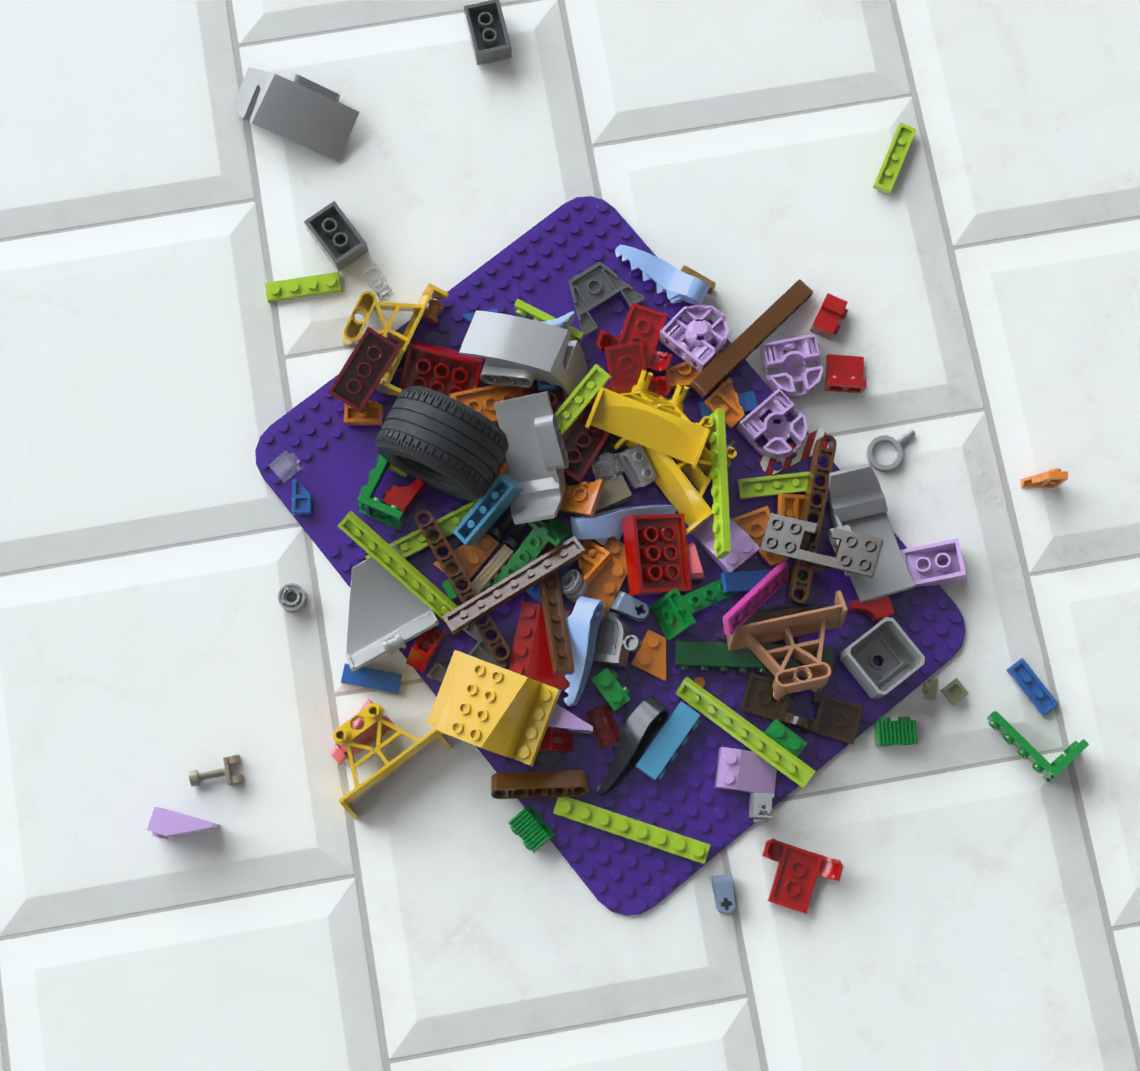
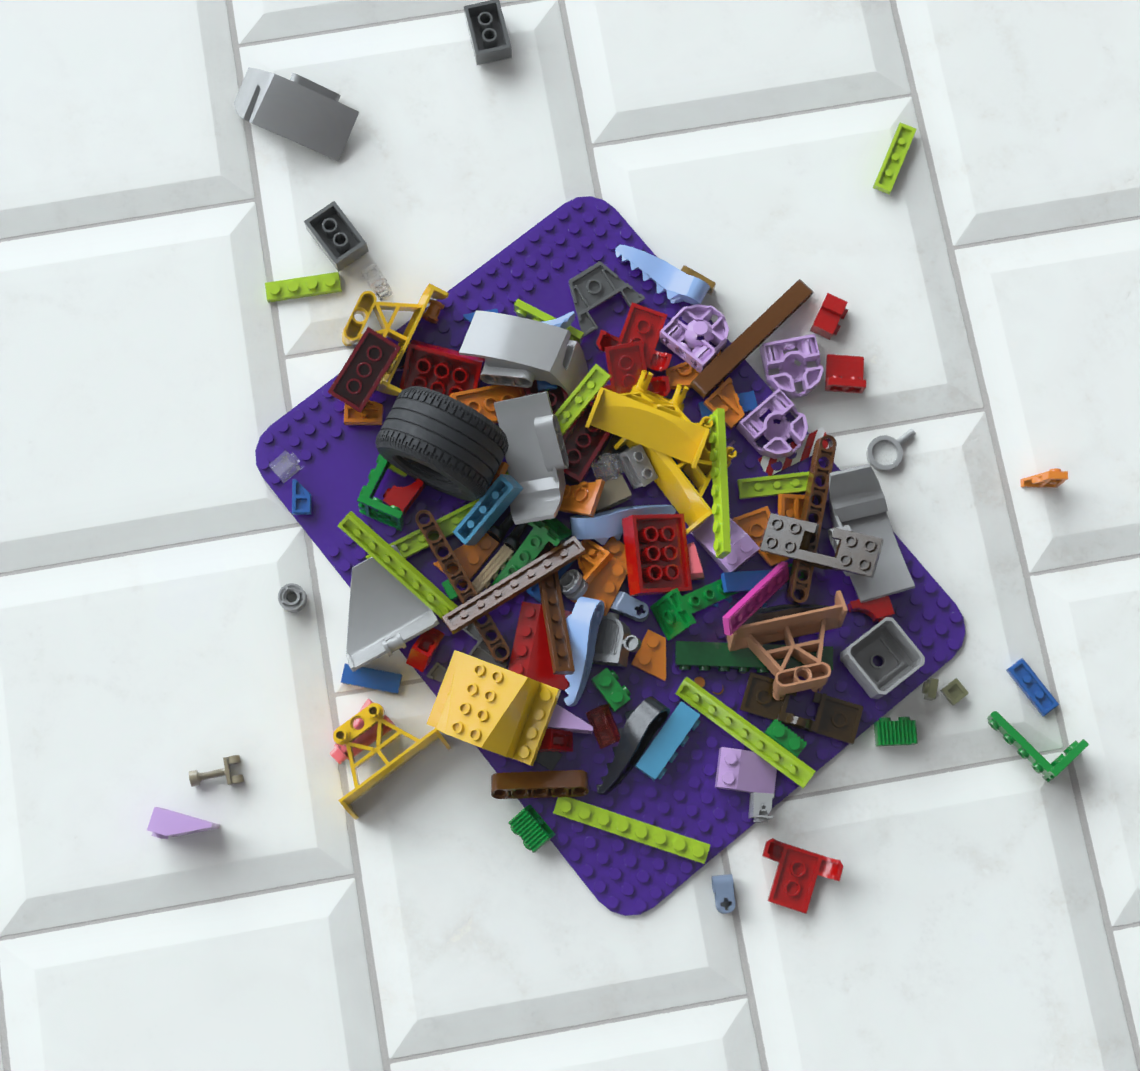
(935, 563): lavender slope -> none

